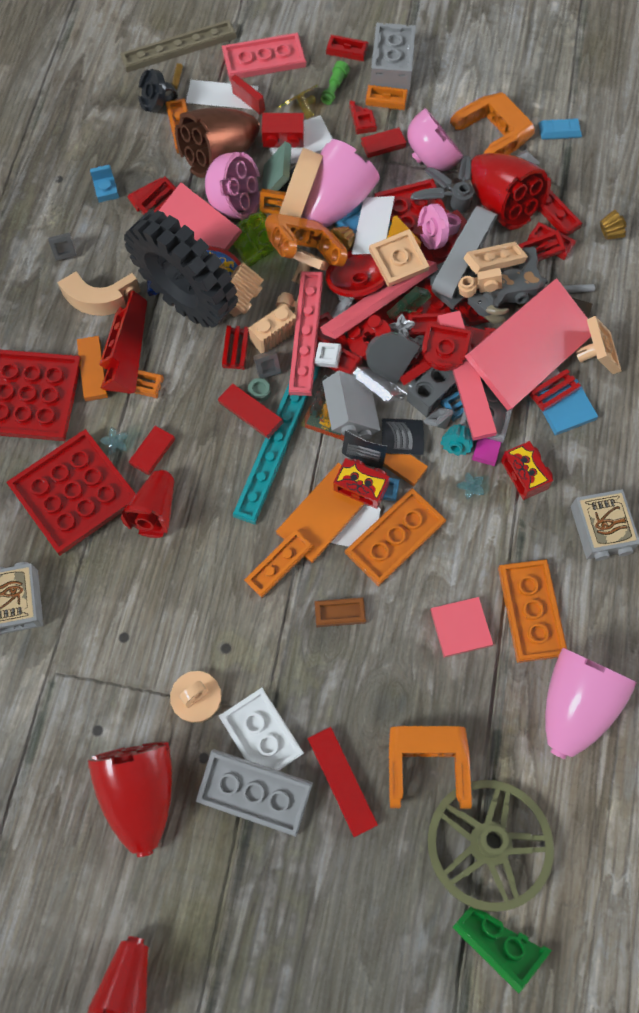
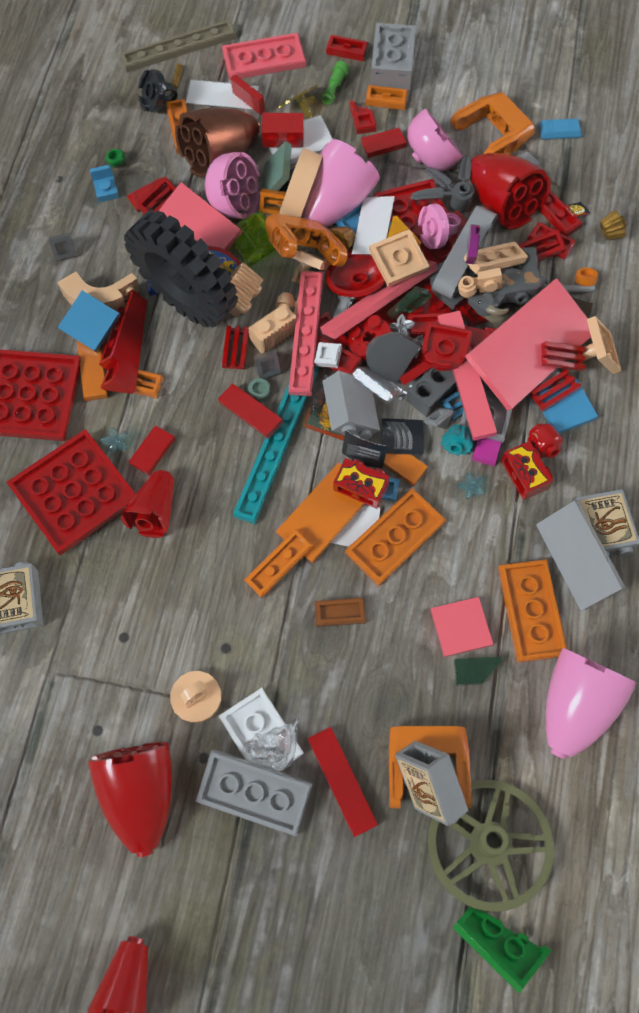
(89, 321): none -> dark azure tile
(115, 158): none -> green piece
(275, 746): none -> clear hair
(432, 782): none -> light grey brick
(472, 244): none -> magenta tile
(474, 670): none -> clear green tile
(546, 440): none -> red head
(577, 209): none -> sticker
(578, 356): none -> red tile
(580, 556): none -> light grey tile
(586, 276): none -> orange tile

